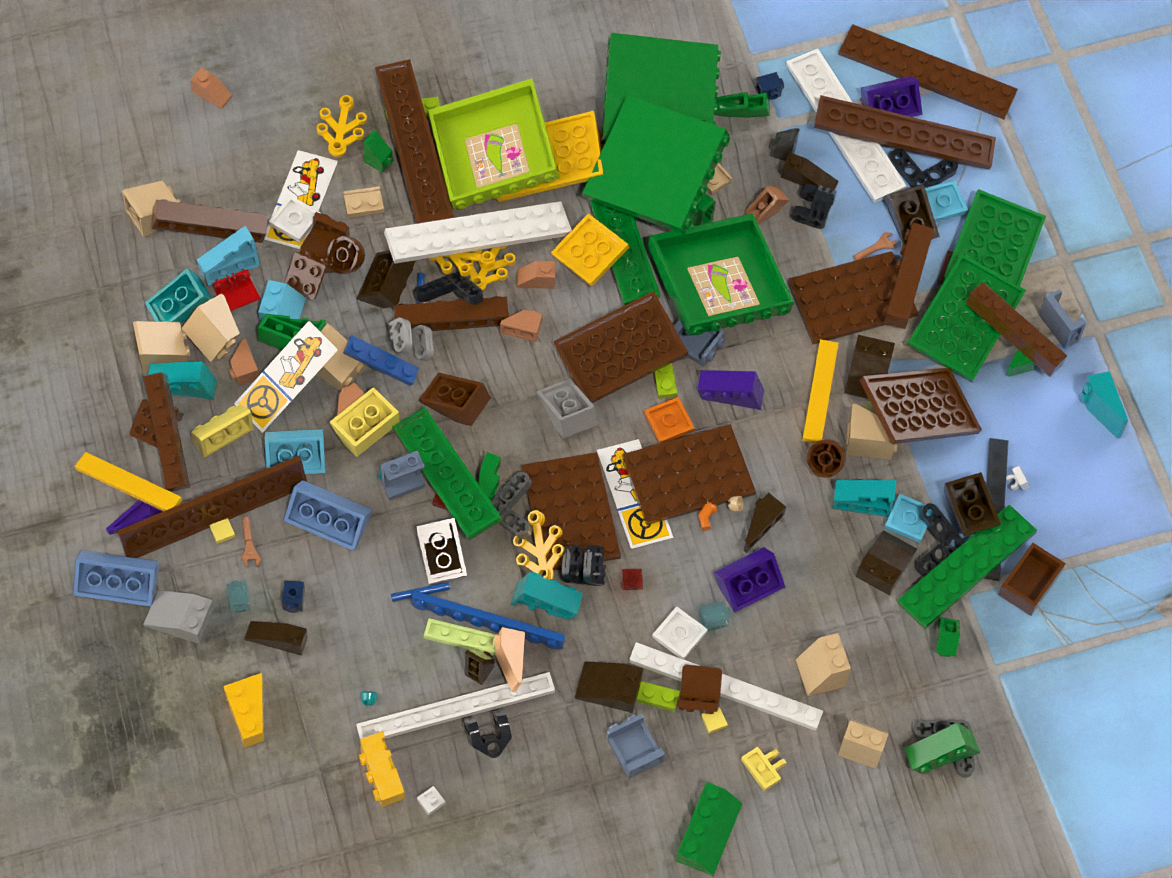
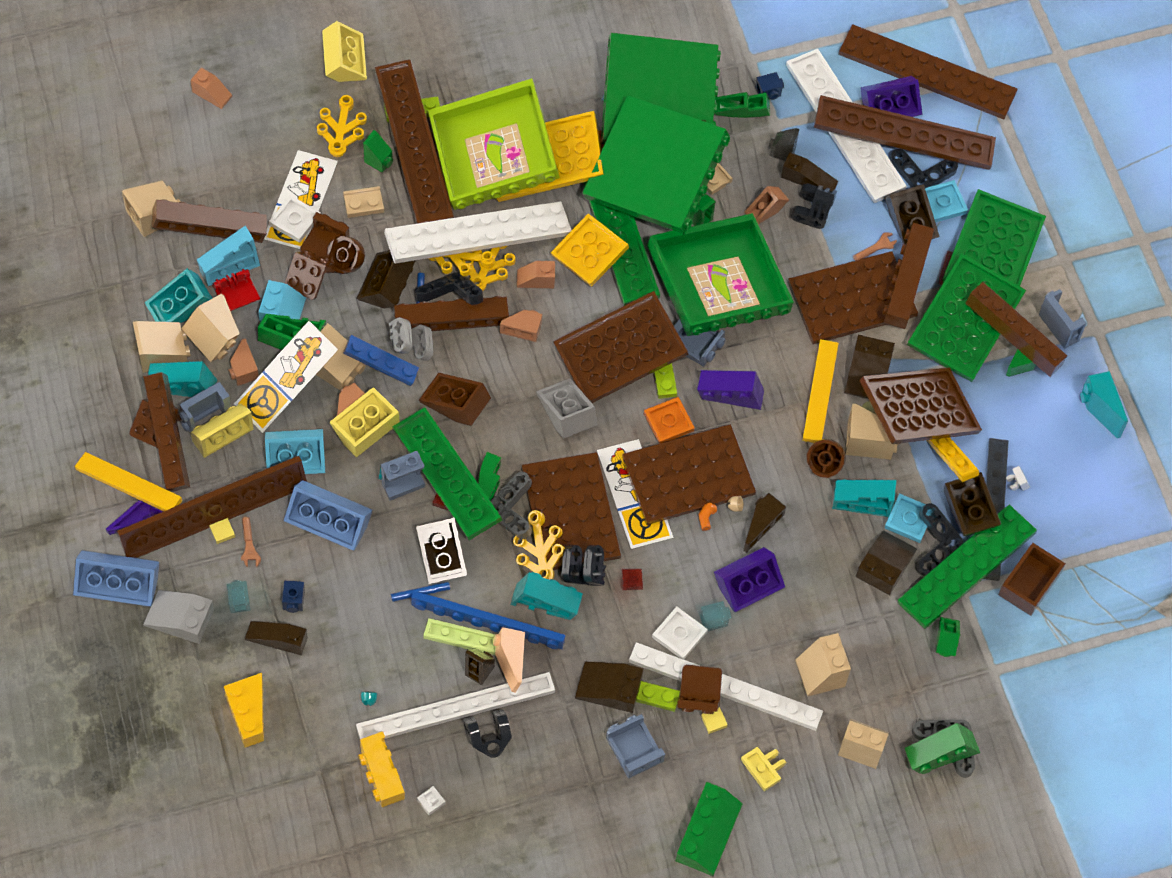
(203, 405): none -> sand blue panel
(344, 53): none -> light yellow slope
(954, 458): none -> yellow tile

